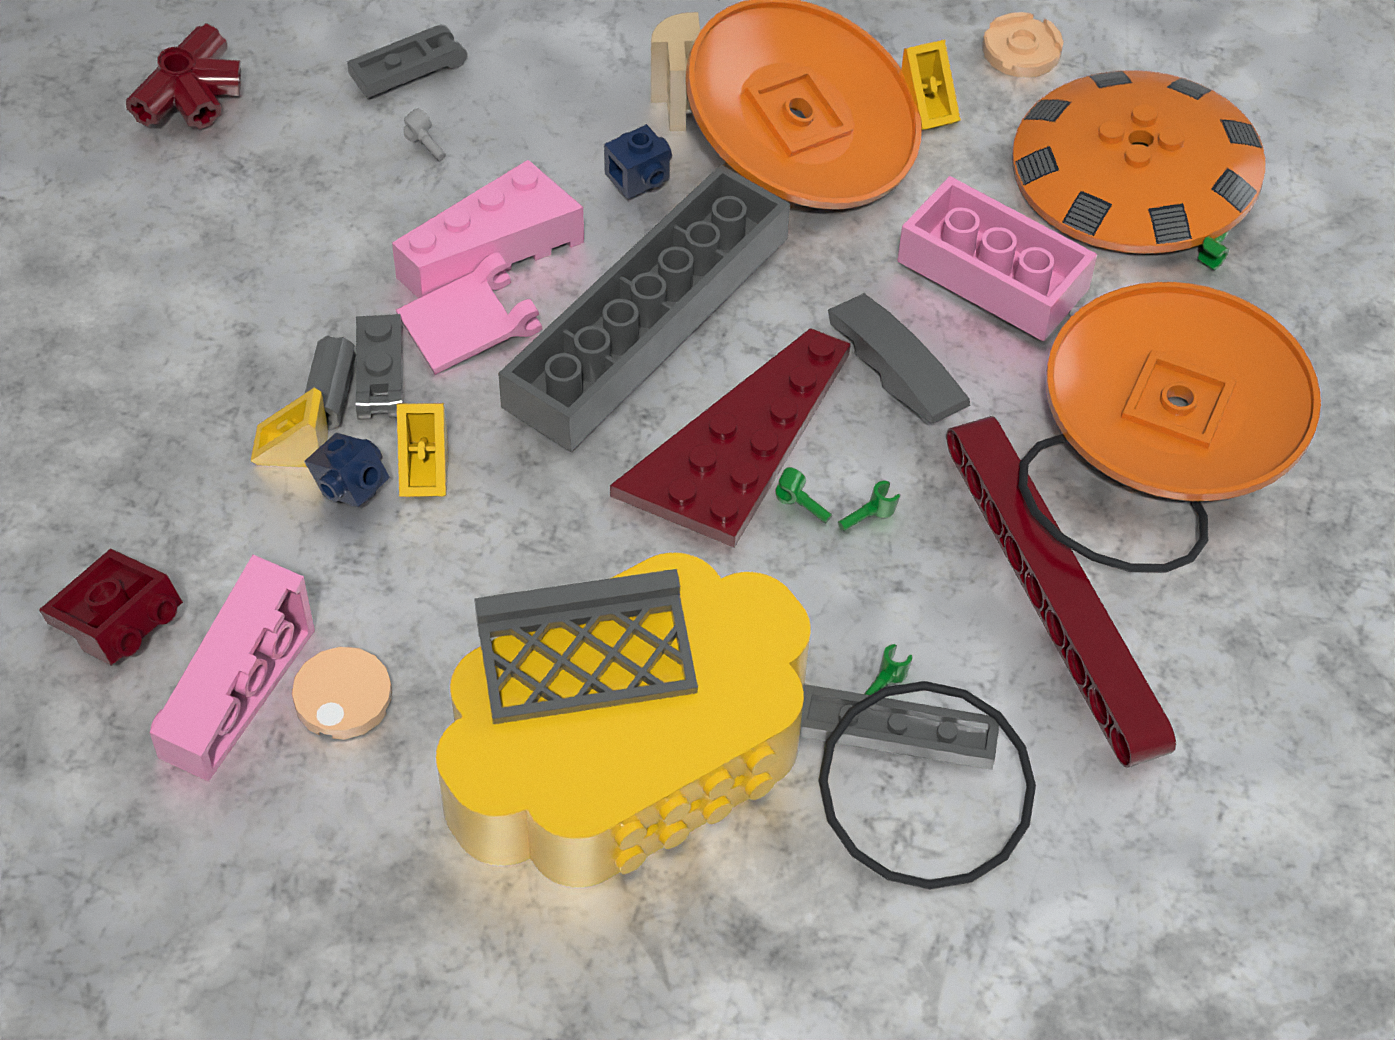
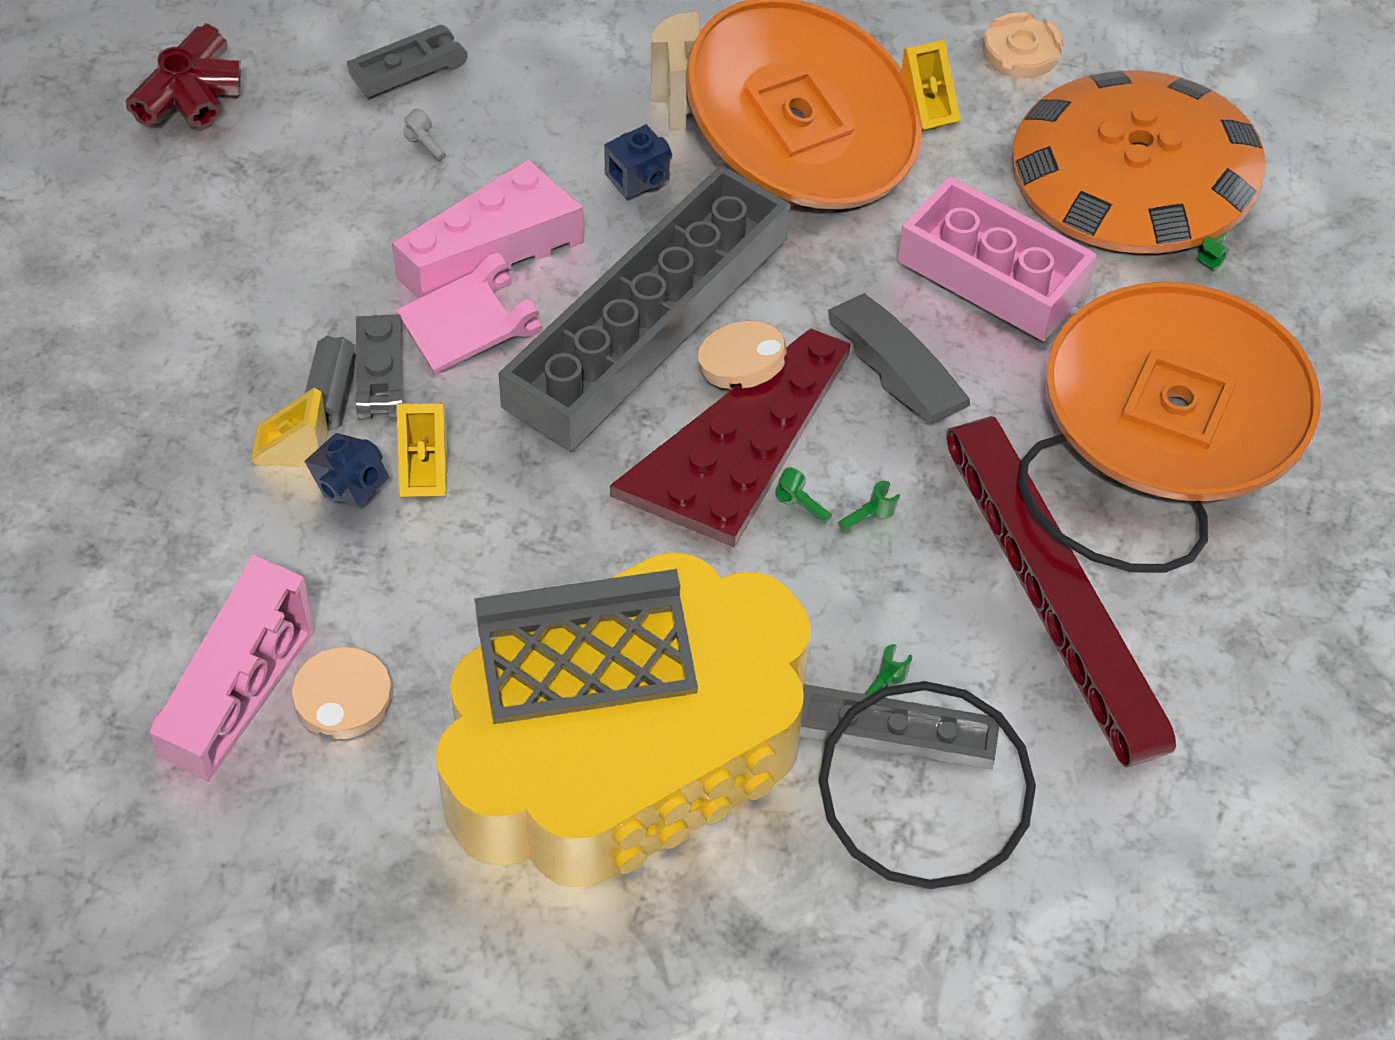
(113, 606): dark red plate -> none
(742, 354): none -> light nougat tile

